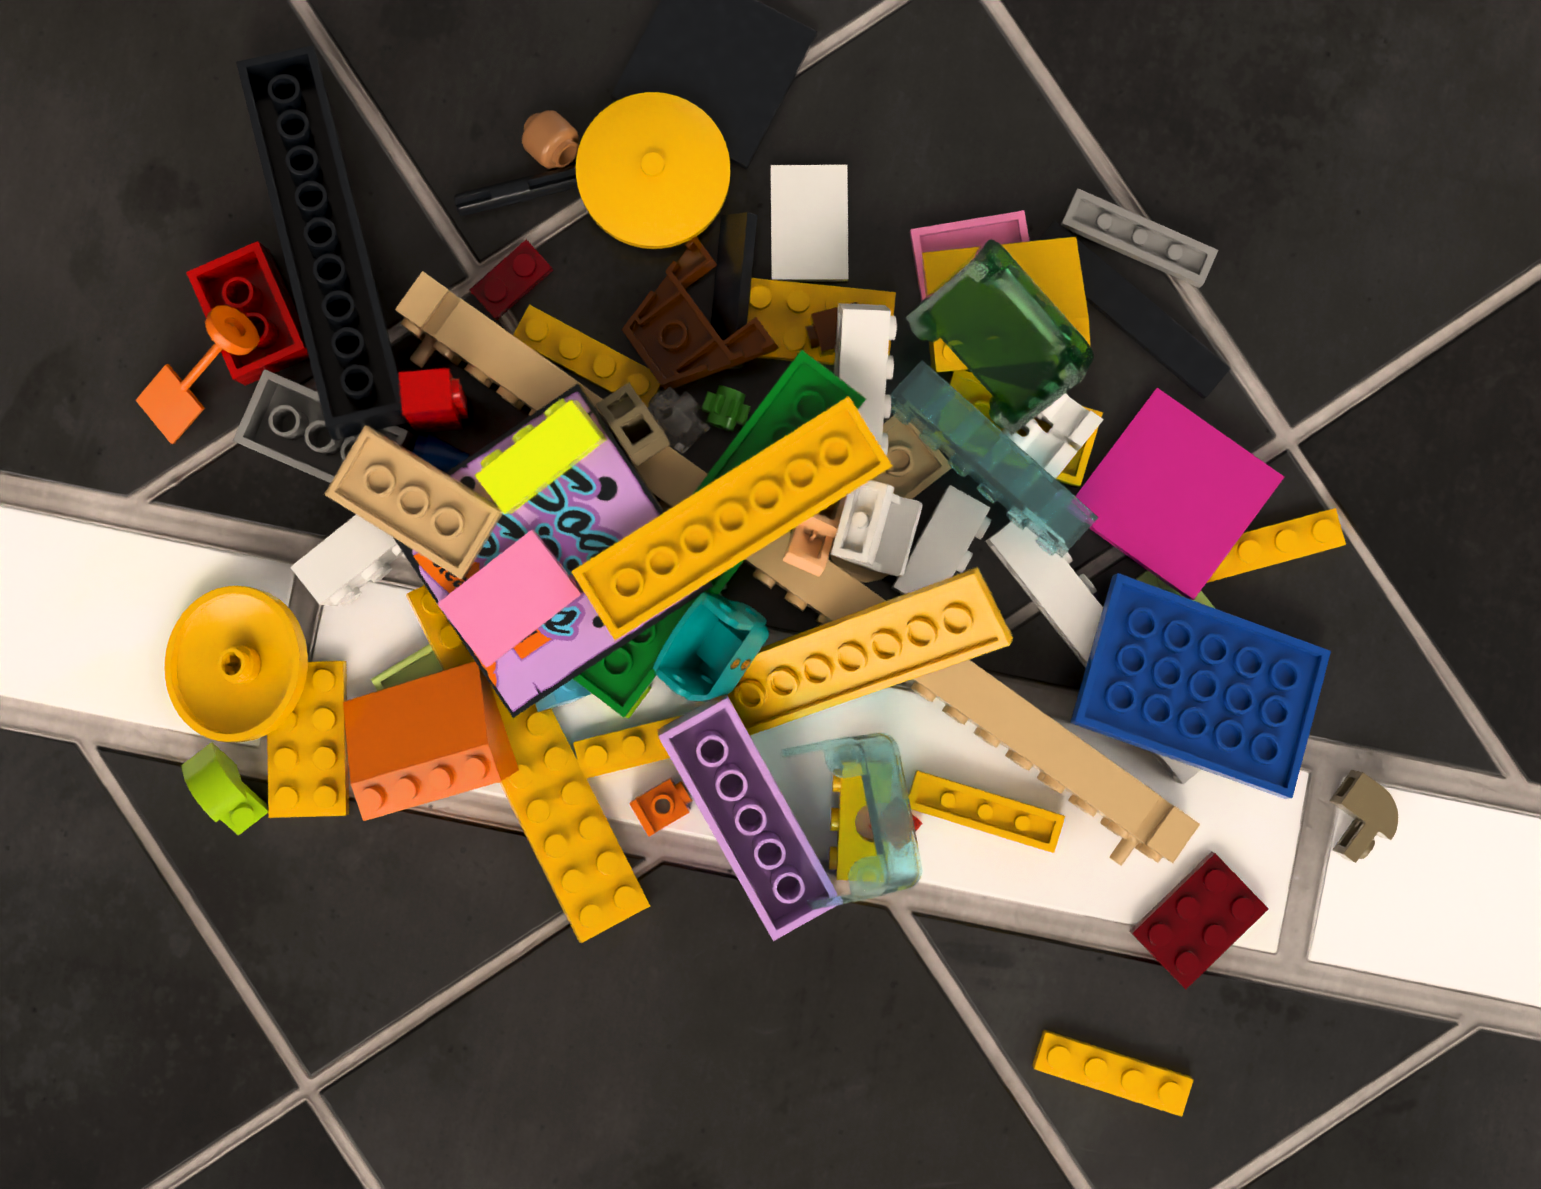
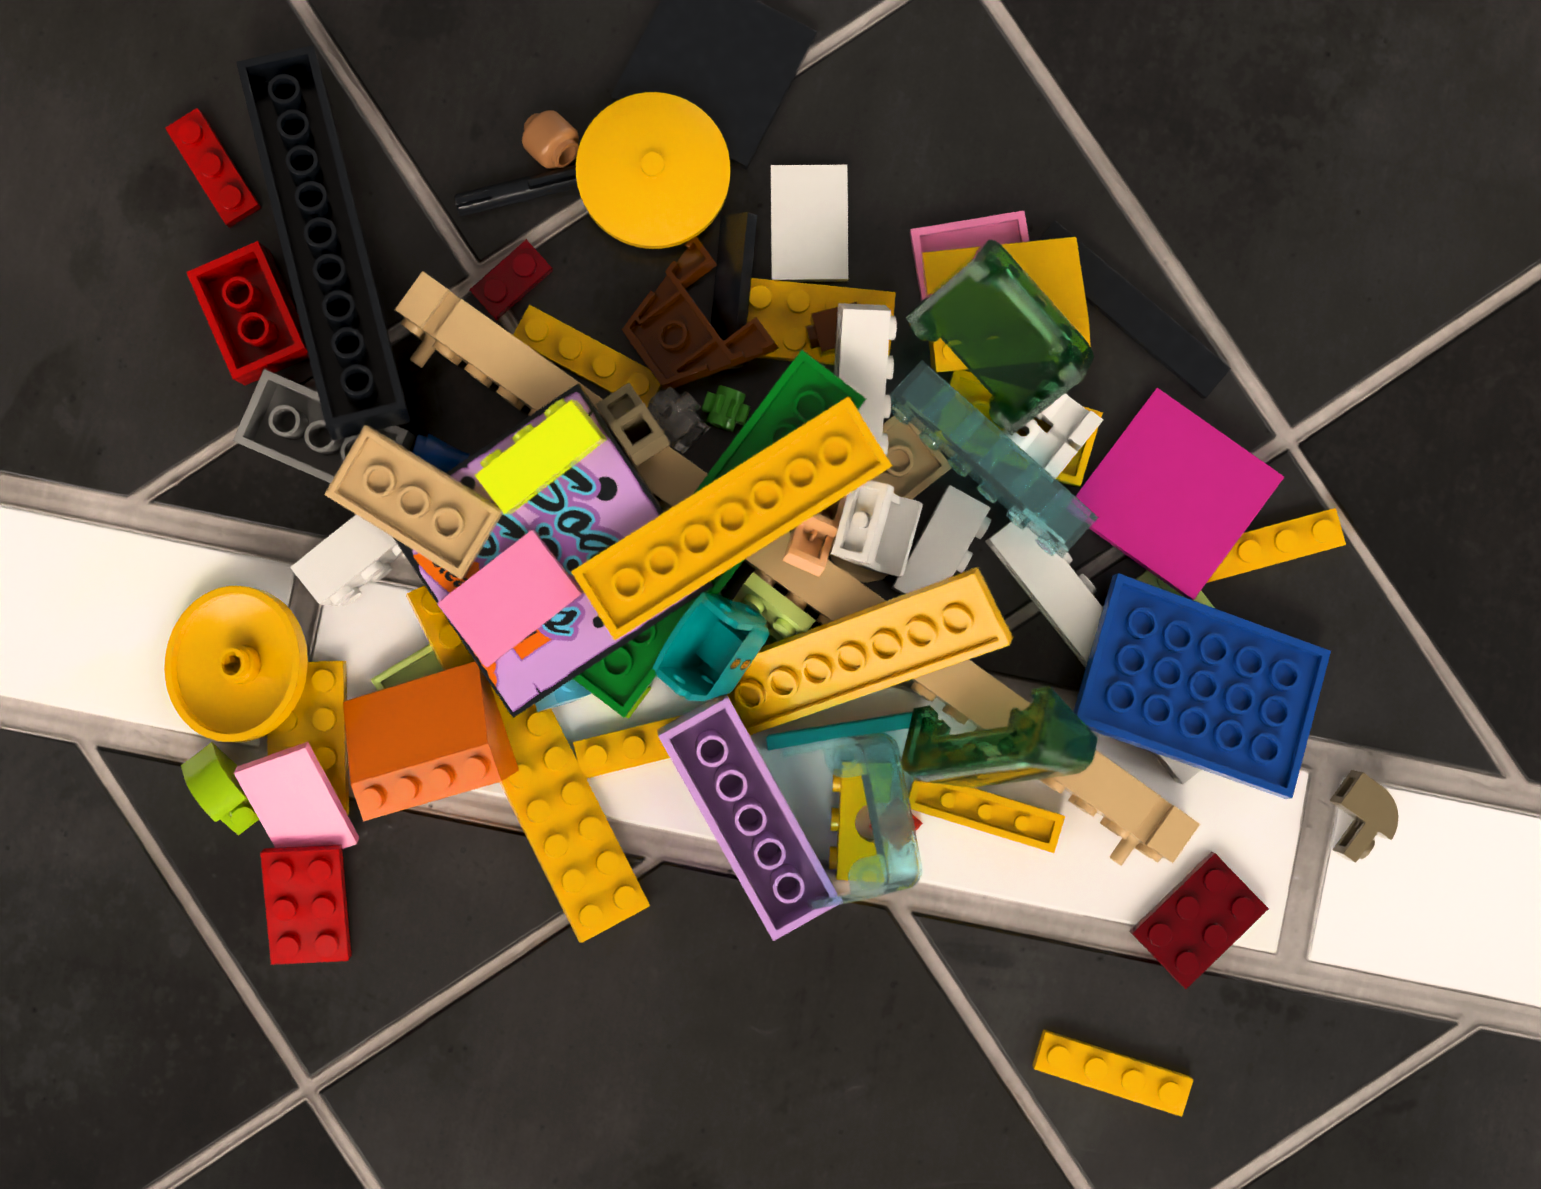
(168, 397): orange piece -> none
(213, 167): none -> red plate
(296, 800): none -> bright pink tile
(306, 904): none -> red plate
(433, 400): red brick -> none
(645, 805): orange brick -> none
(781, 614): none -> yellowish green plate
(839, 730): none -> teal tile
(1035, 745): none -> clear green windscreen
(1139, 238): light grey plate -> none

